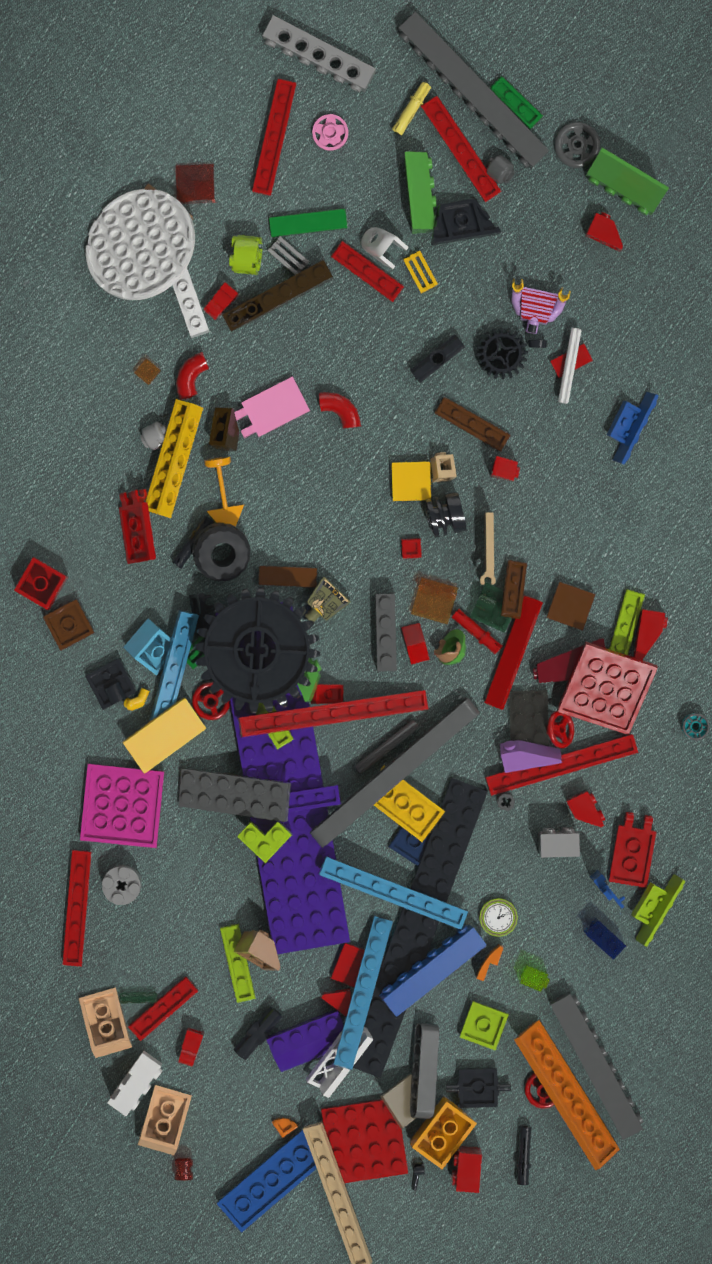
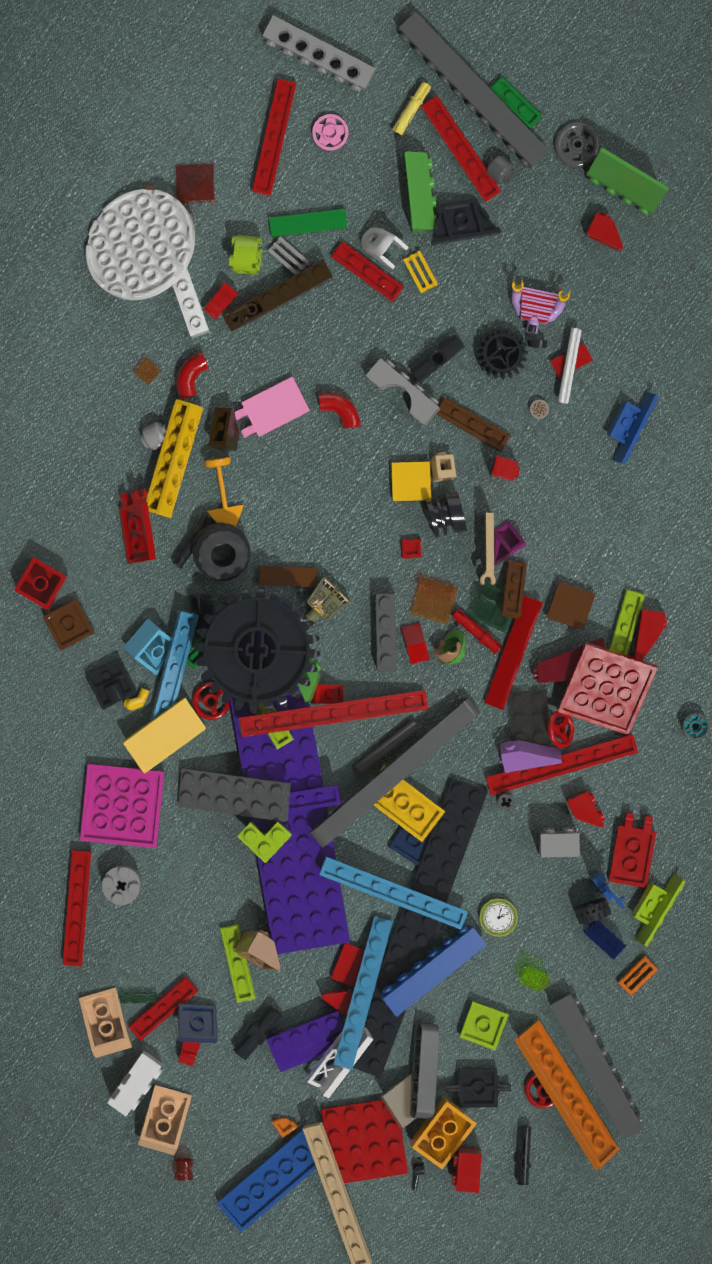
(197, 1023): none -> dark blue tile
(384, 376): none -> light grey arch
(493, 958): orange slope -> none
(506, 542): none -> magenta slope
(539, 409): none -> tile
(592, 911): none -> black tyre
(625, 986): none -> orange tile

